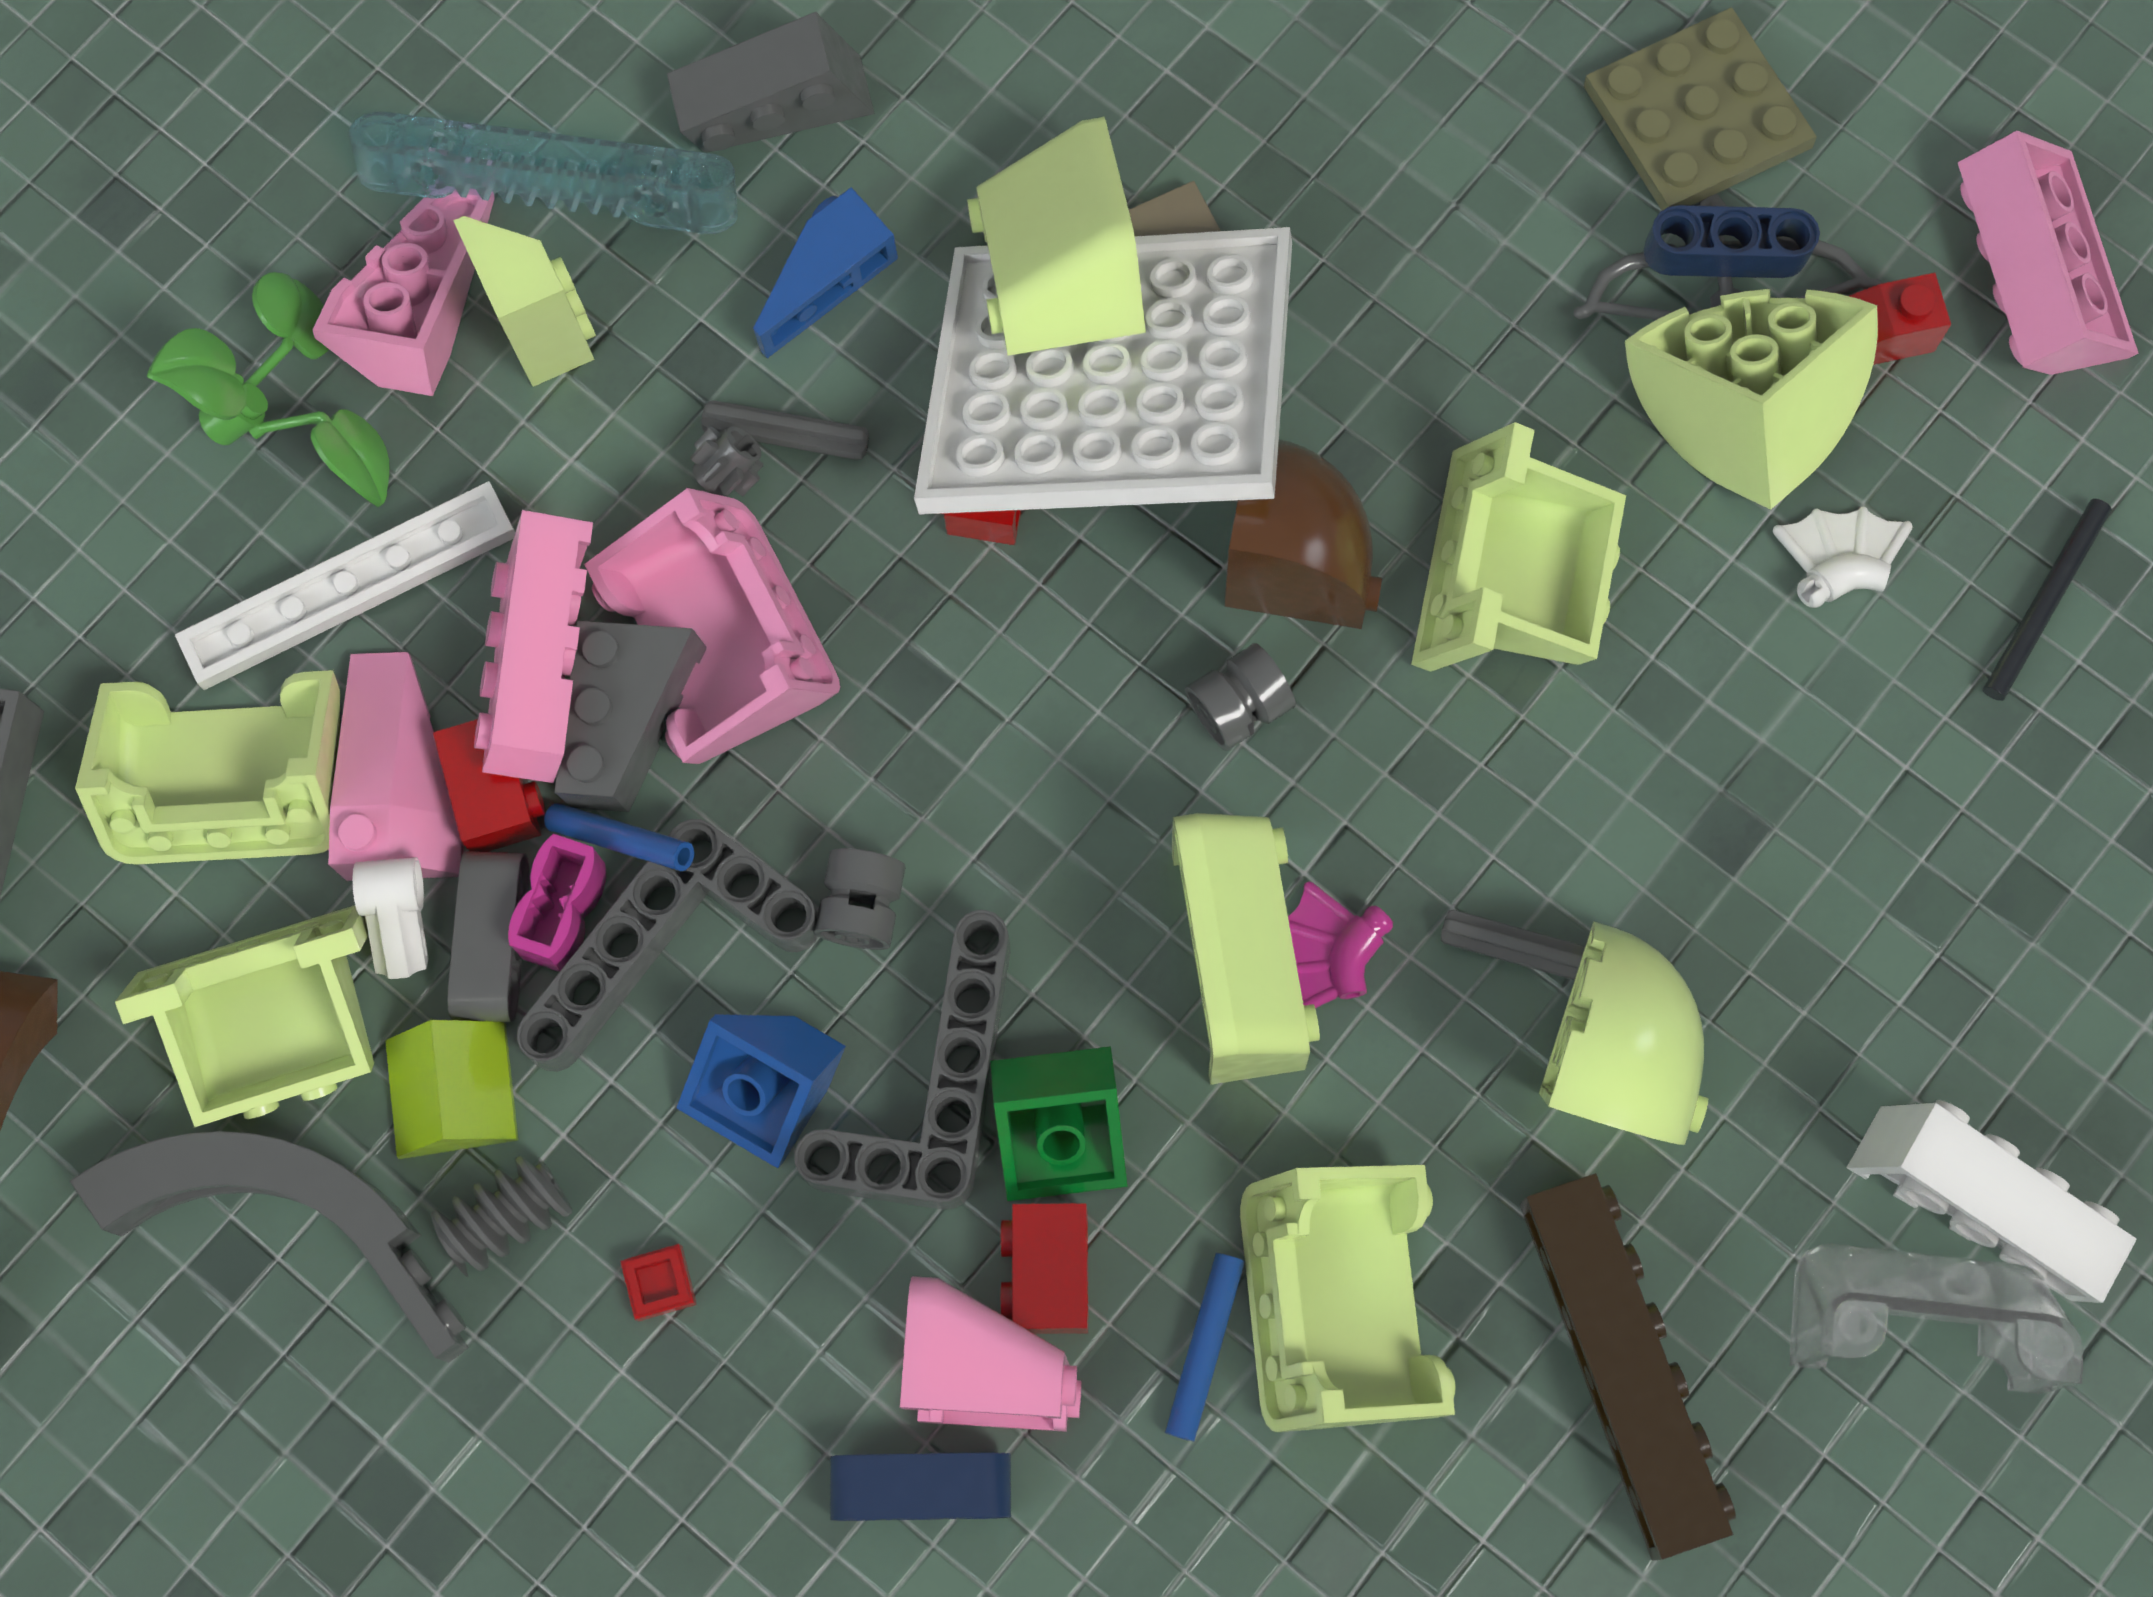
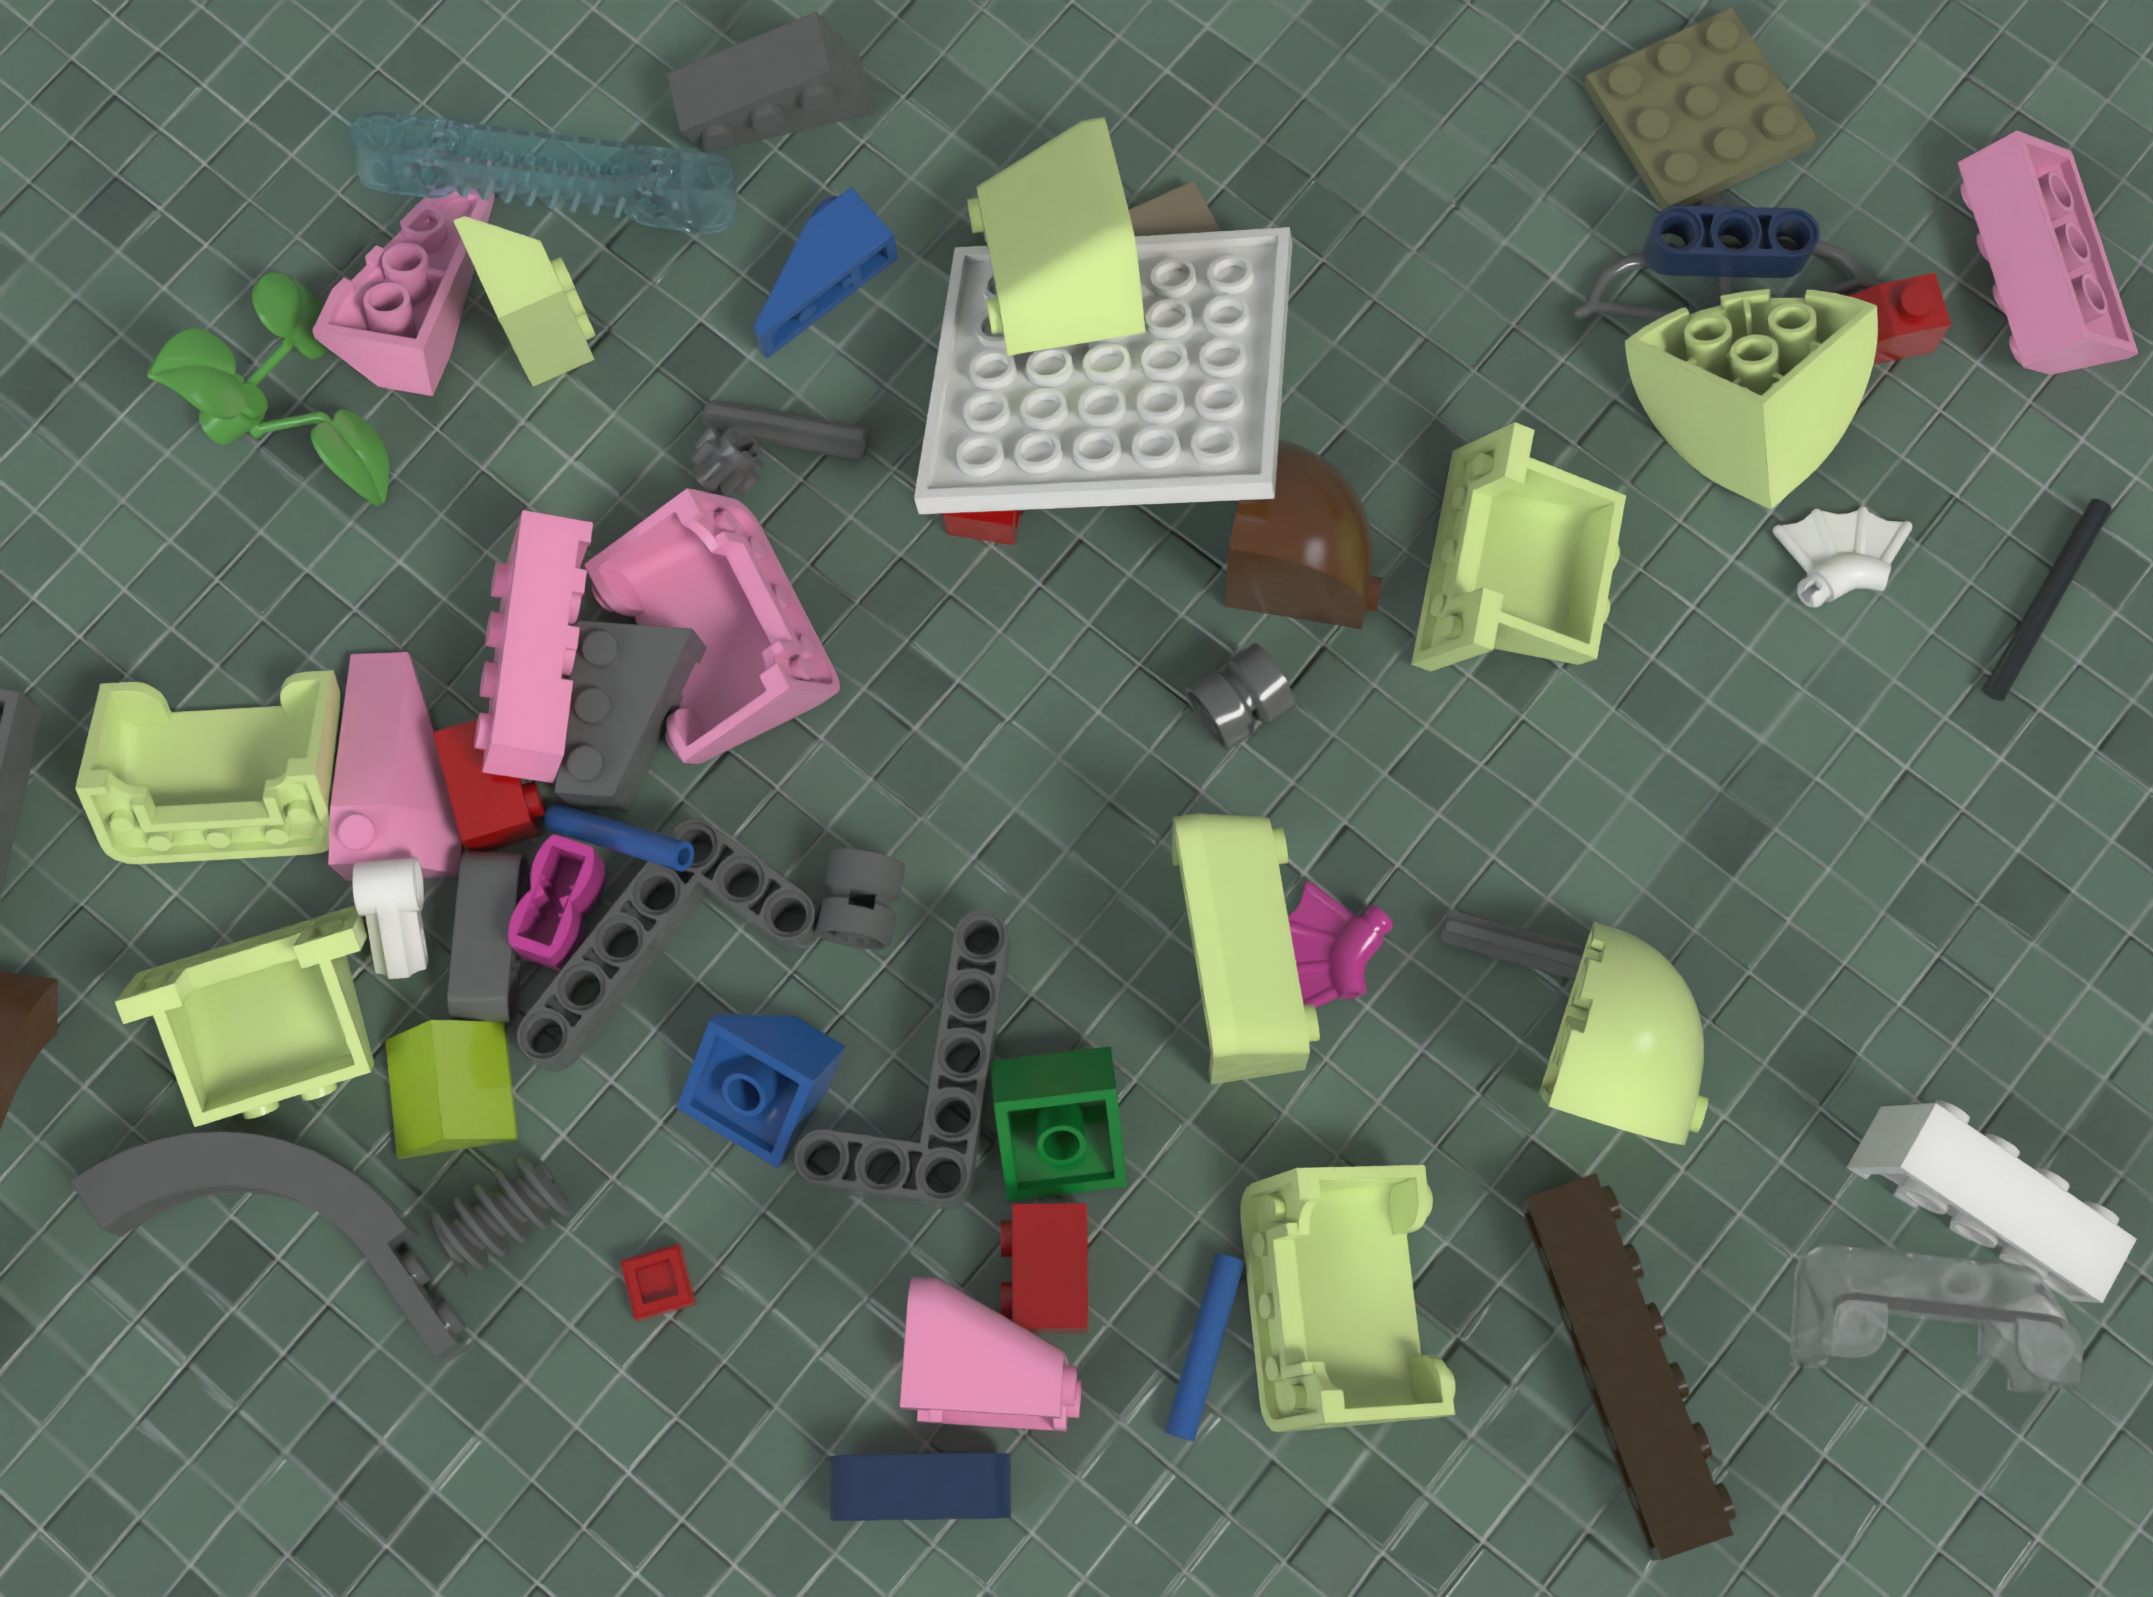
(345, 586): white plate -> none

